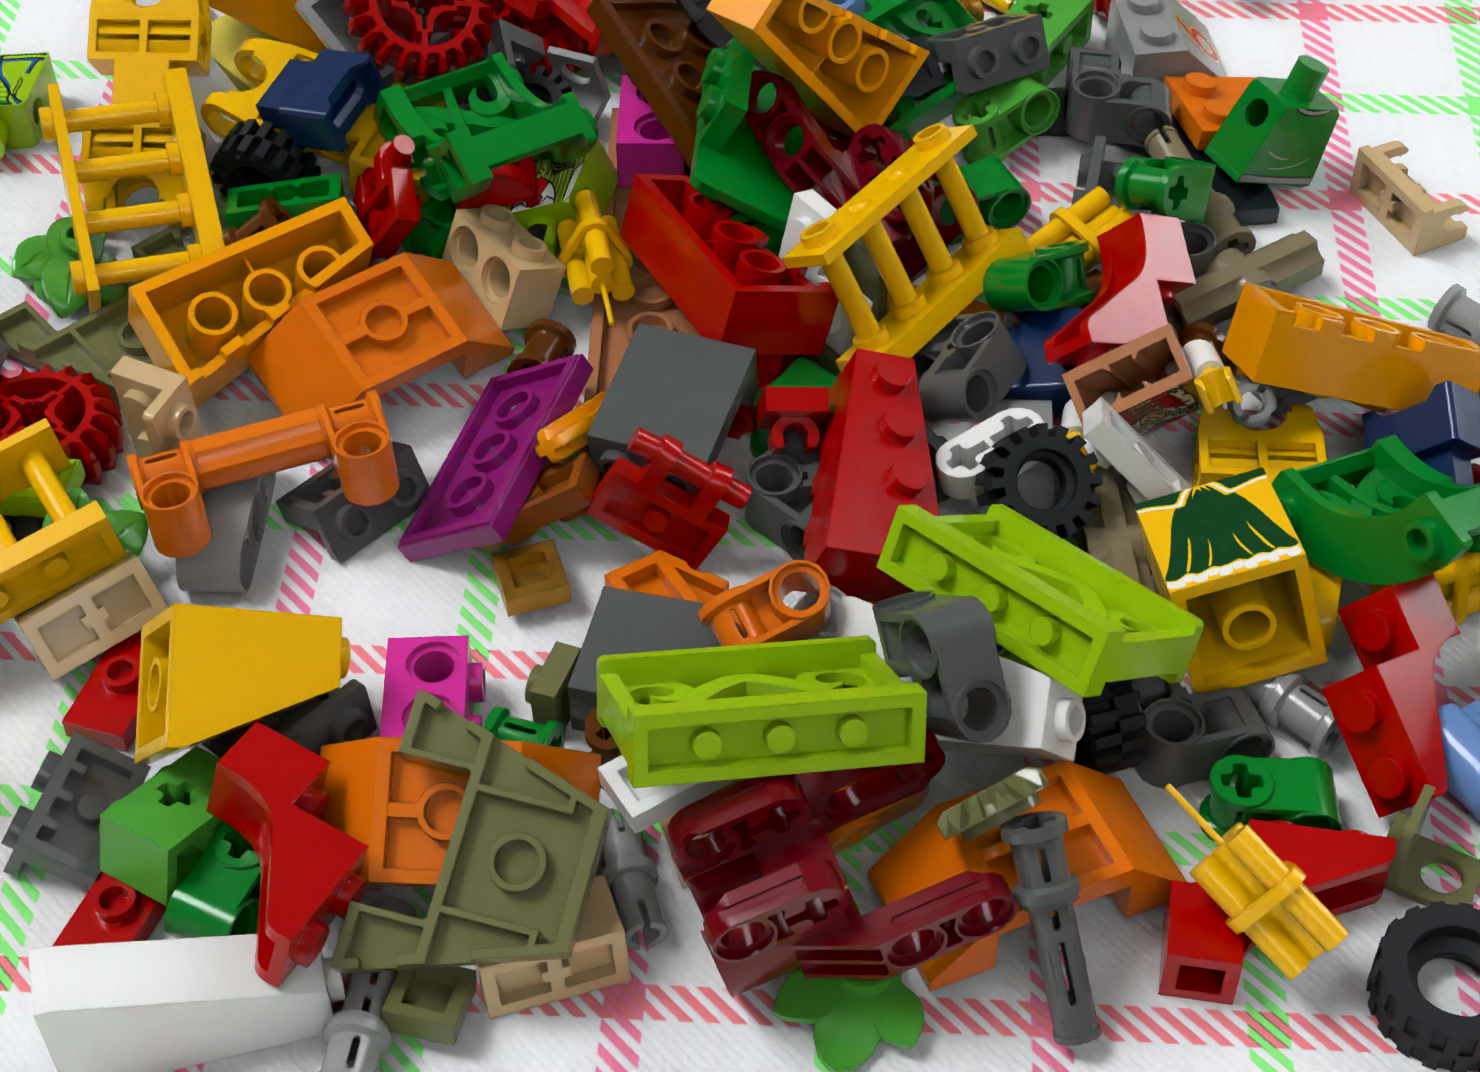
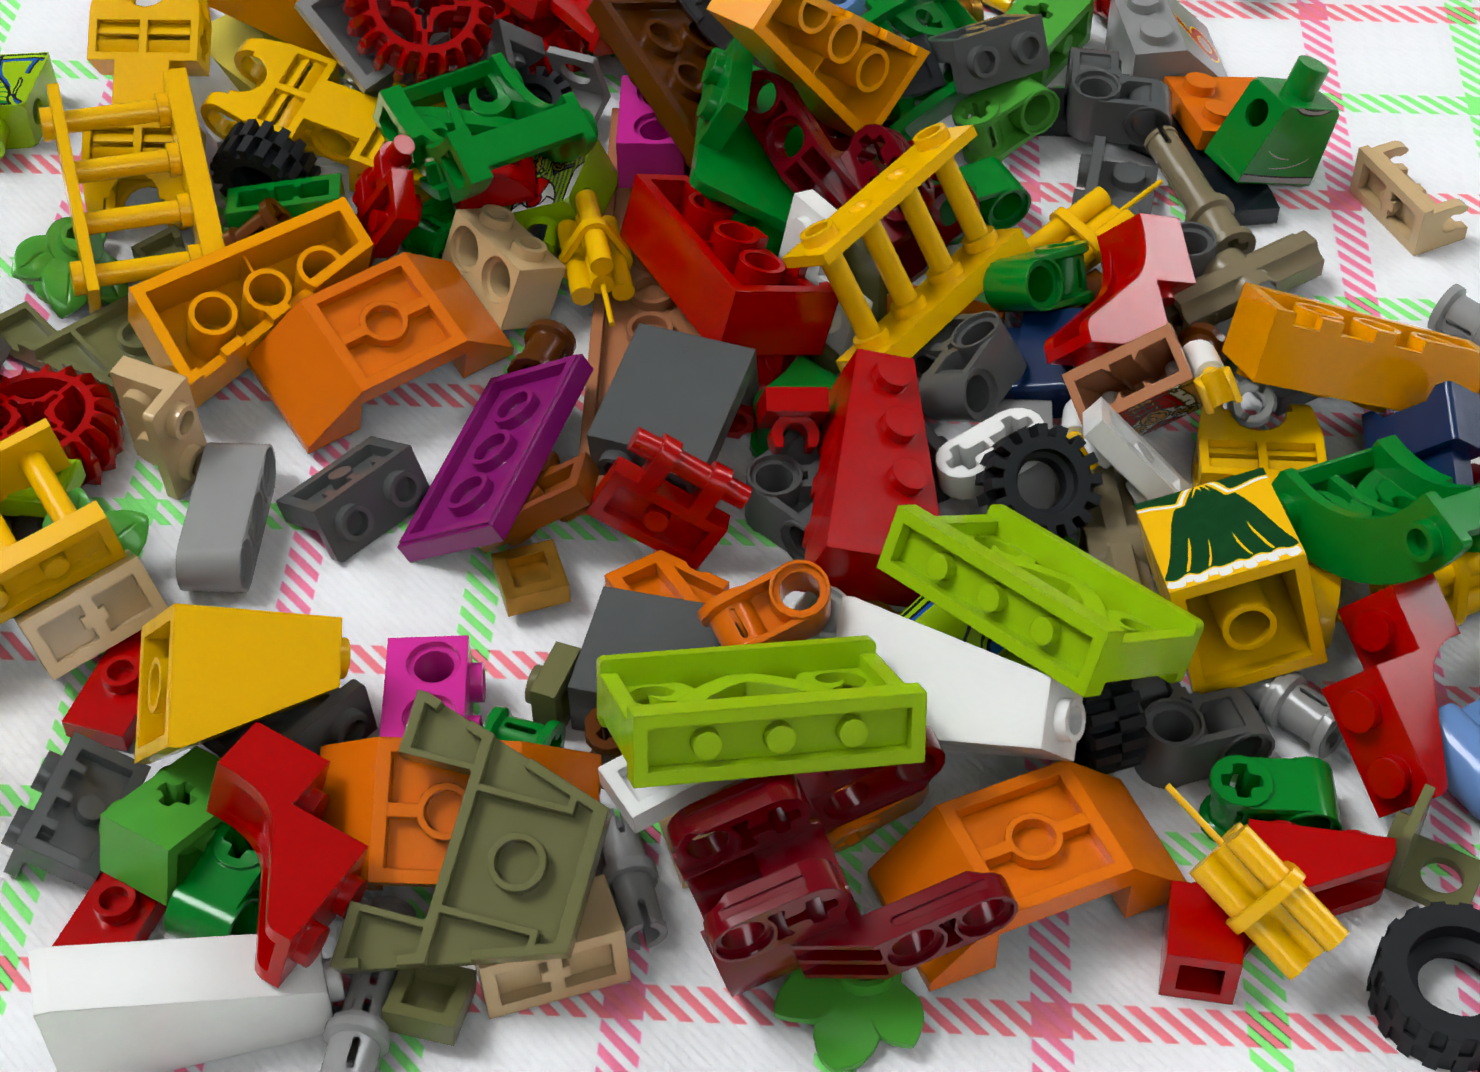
(173, 481): orange piece -> none
(322, 98): dark blue piece -> none
(568, 432): light orange axle -> none
(951, 653): dark grey piece -> none
(993, 805): olive gear -> none
(1053, 890): dark grey pin -> none
(1166, 186): green piece -> none

